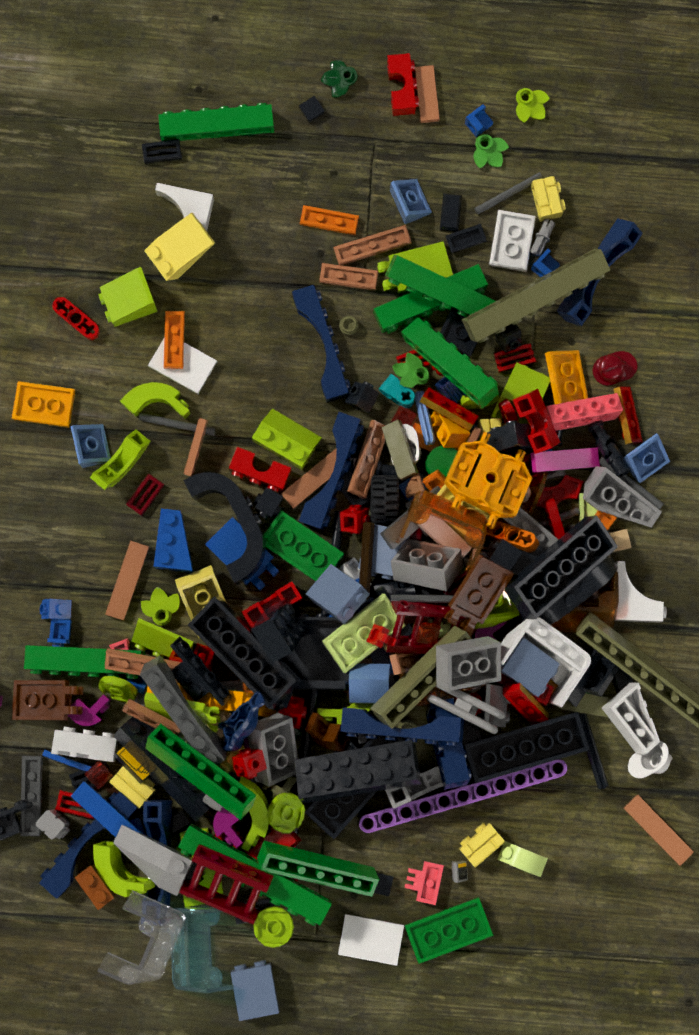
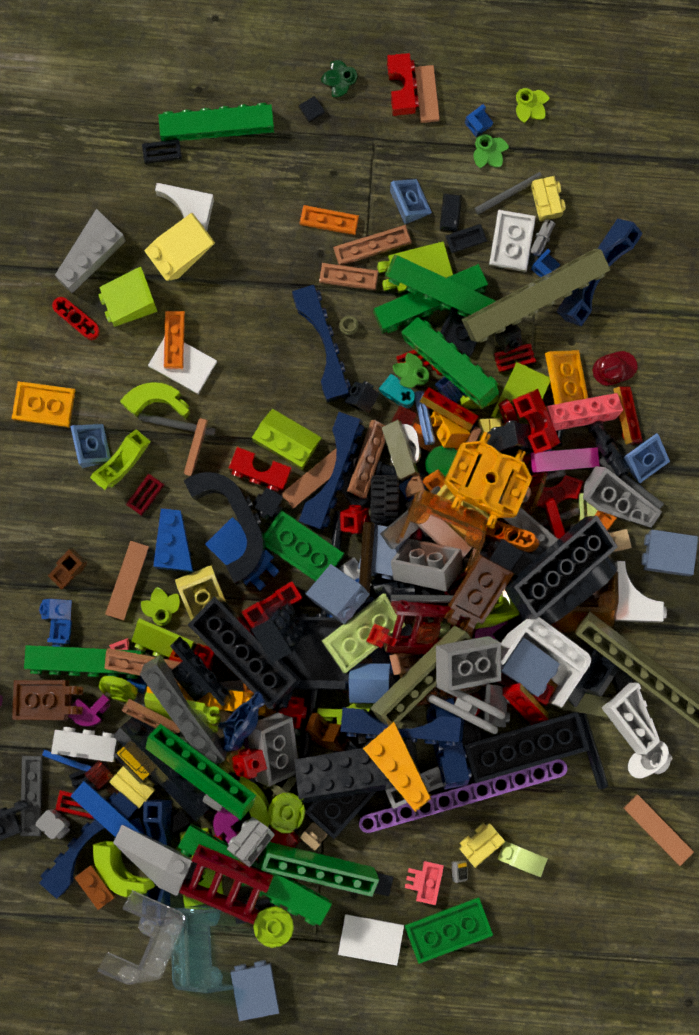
(67, 568): none -> reddish brown brick
(89, 252): none -> light grey wedge
(250, 841): none -> light grey brick
(313, 836): none -> tan bracket
(394, 760): none -> light orange wing
(670, 553): none -> sand blue brick

